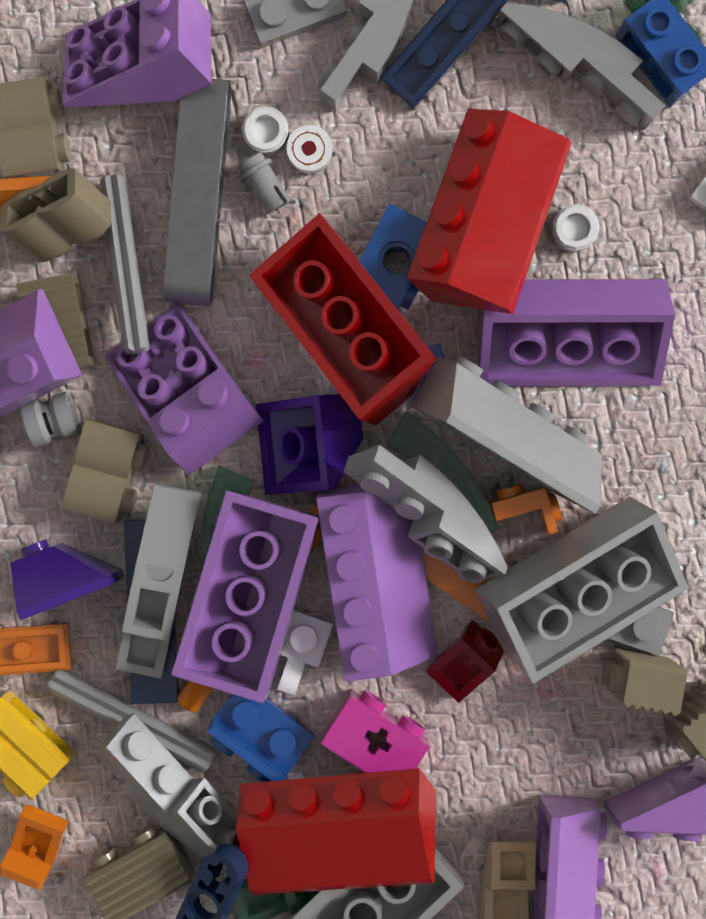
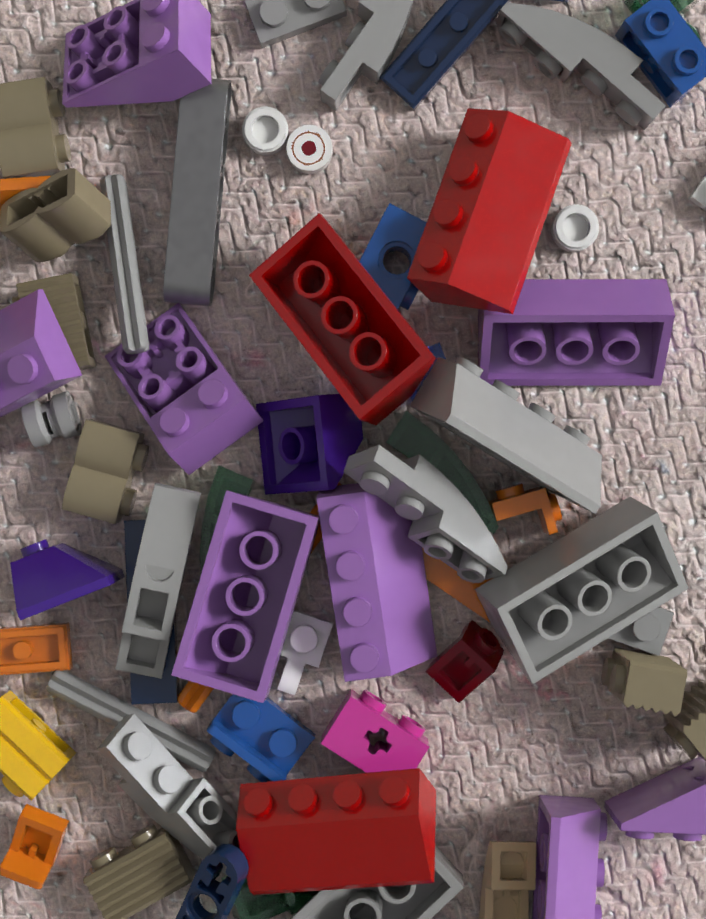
(264, 183): light grey pin -> none

